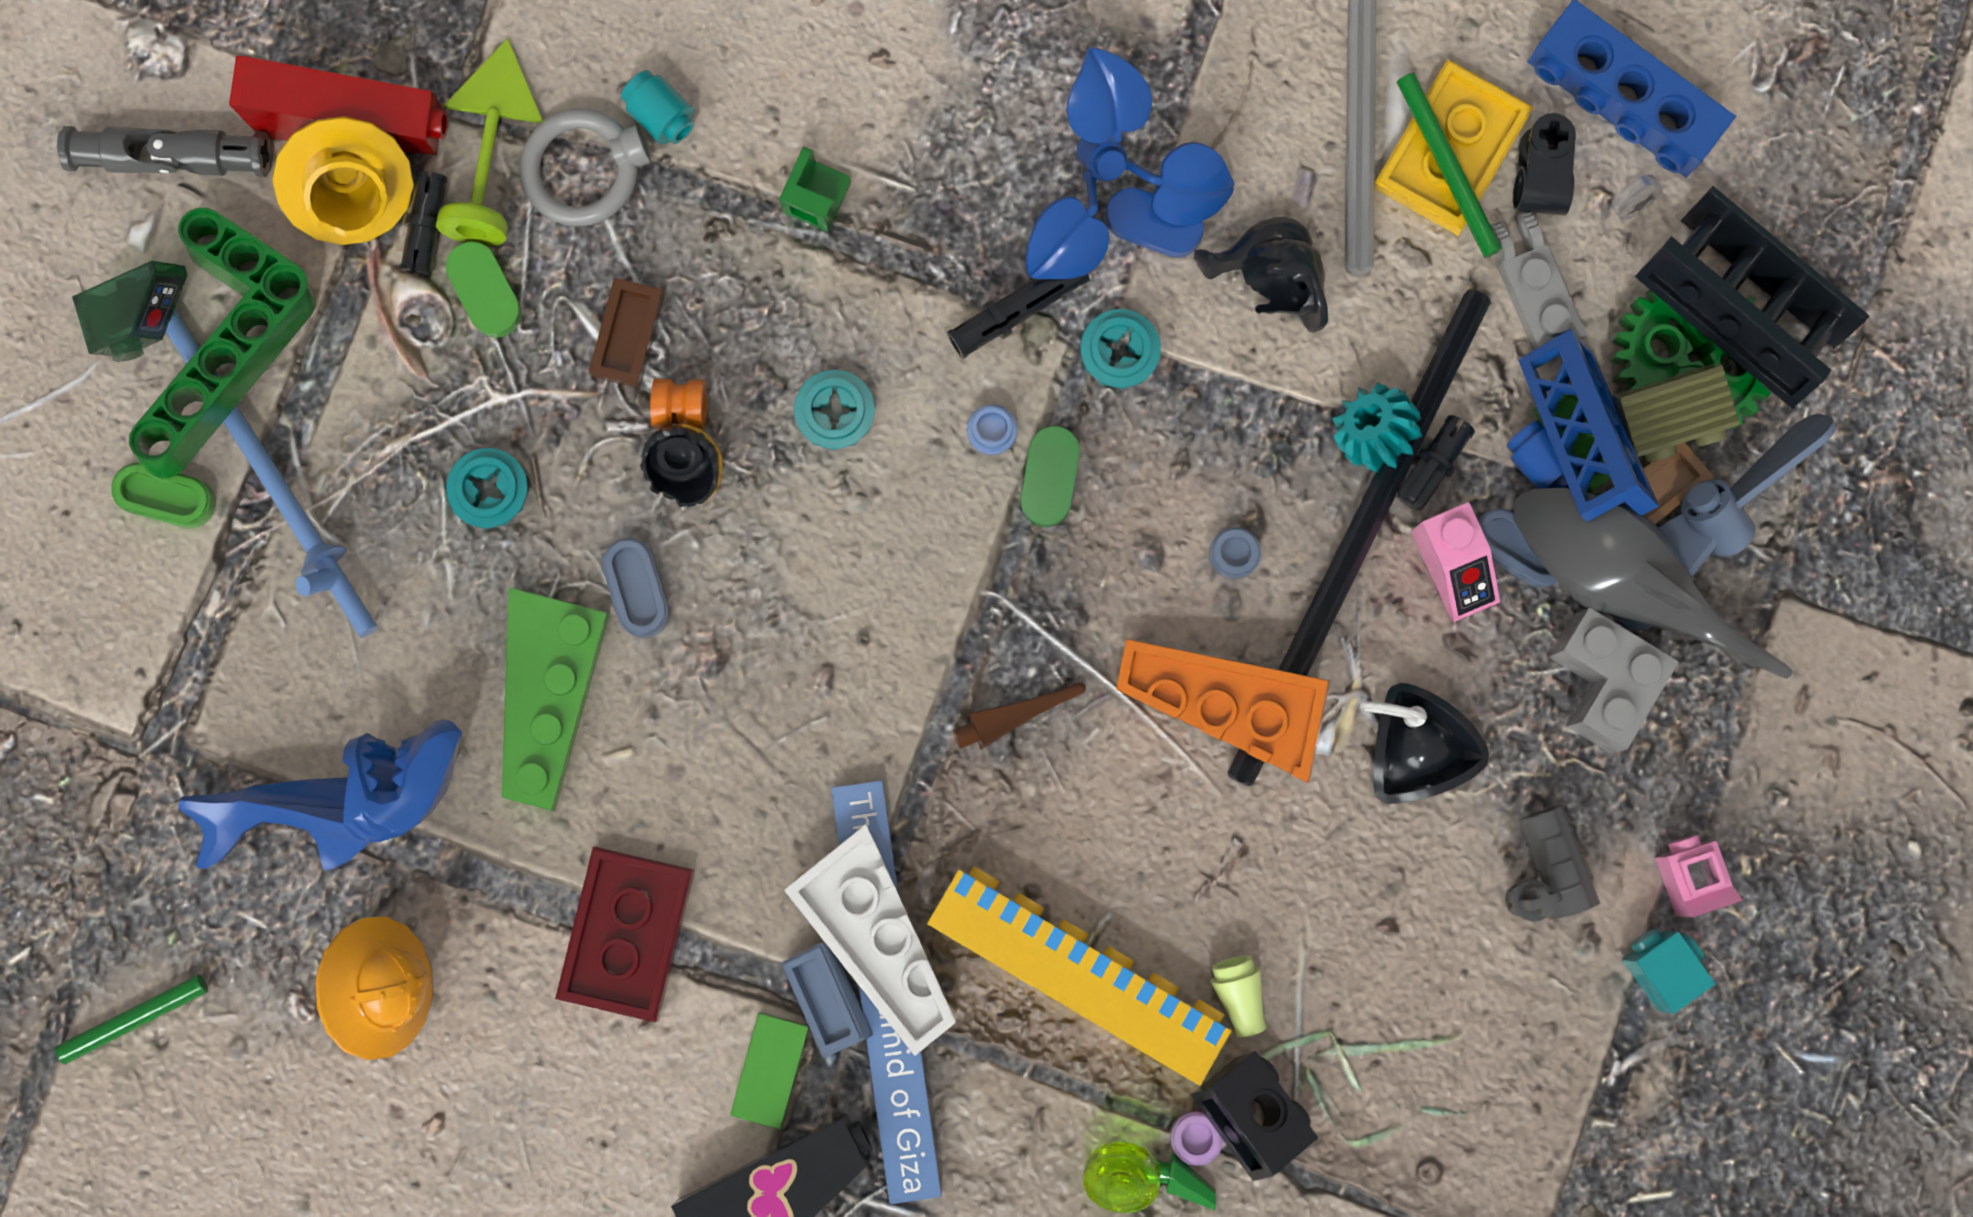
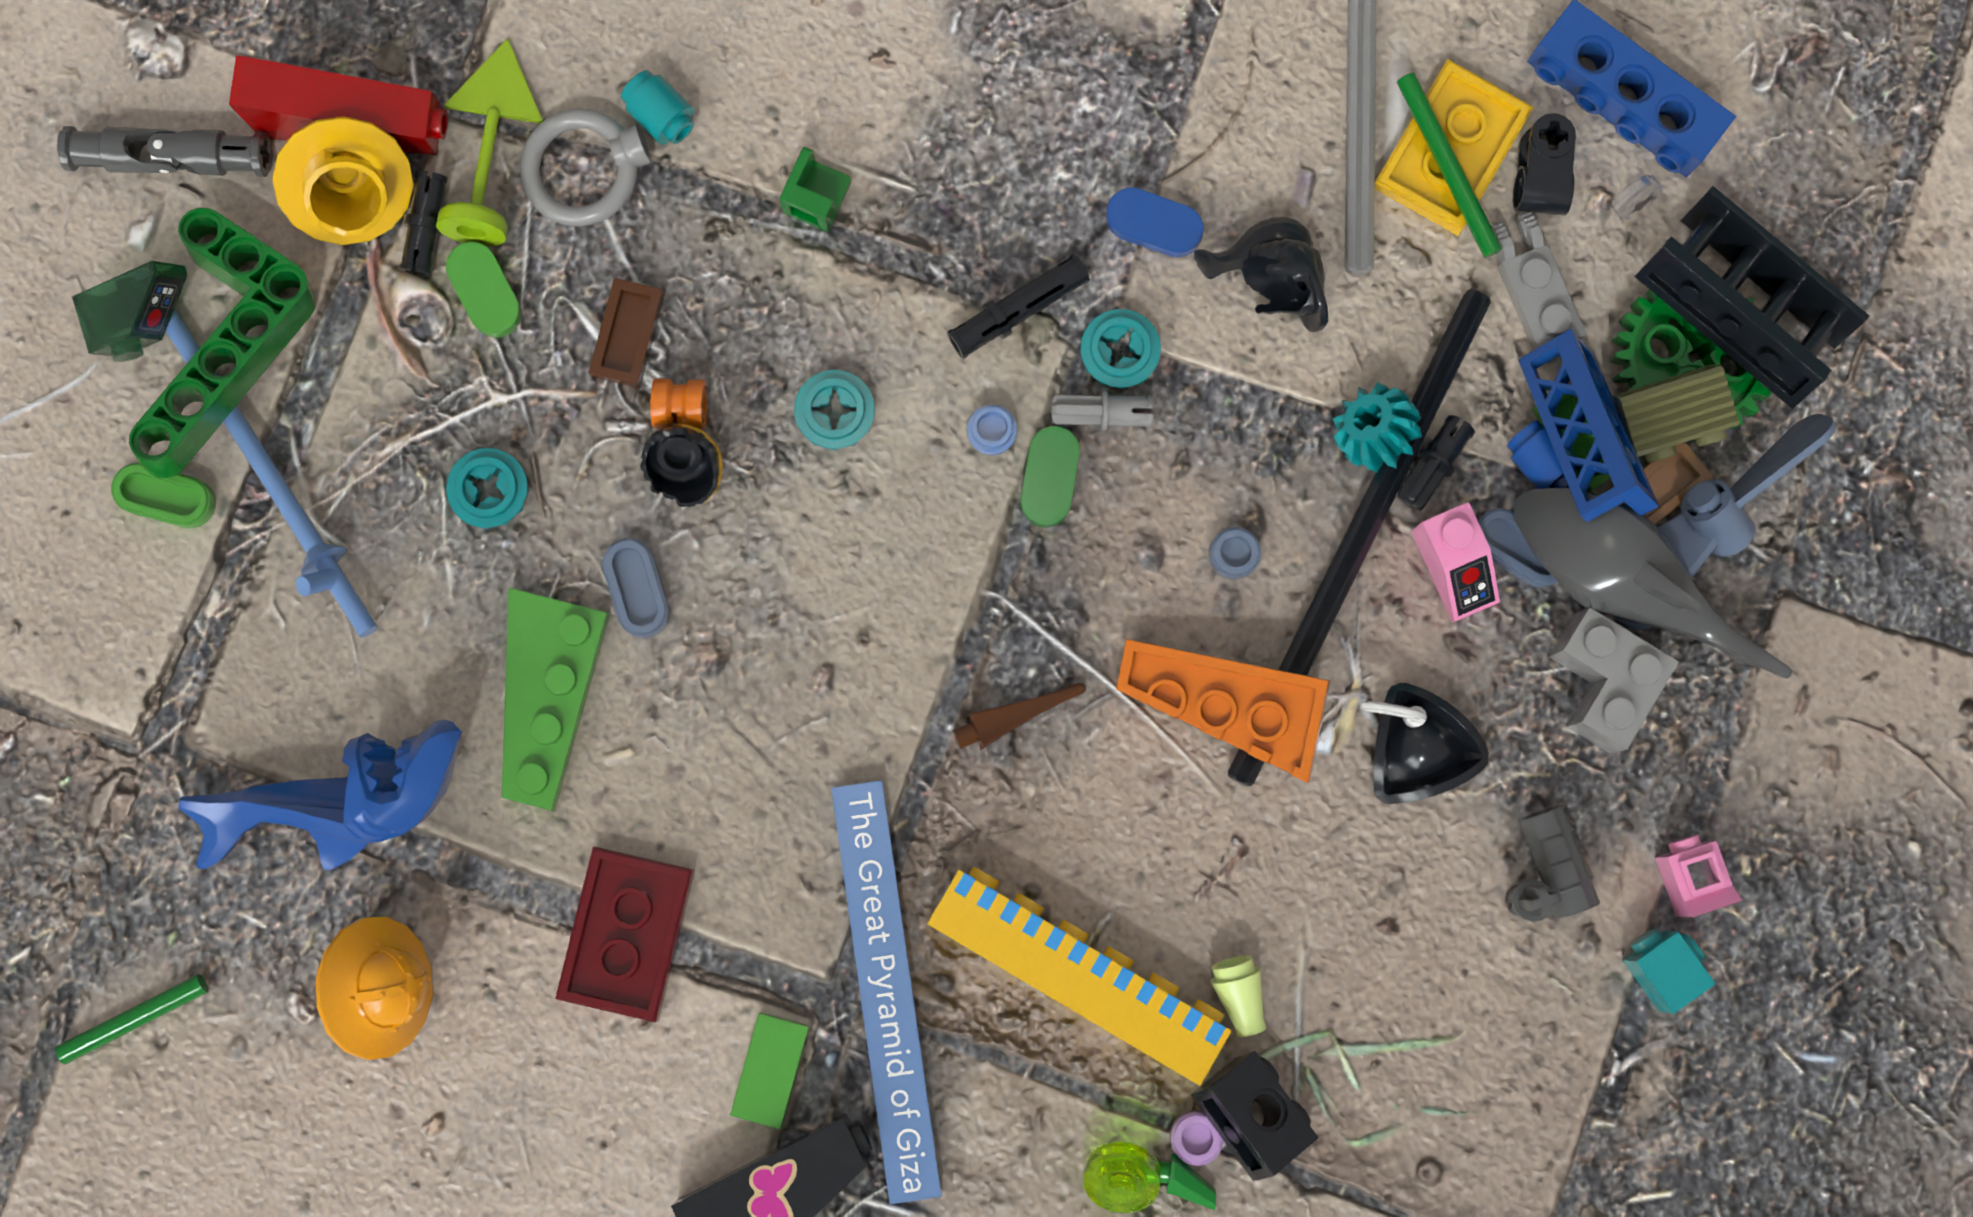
(826, 999): sand blue tile -> none
(867, 928): white wing -> none
(1101, 105): blue plant -> none
(1101, 410): none -> light grey axle

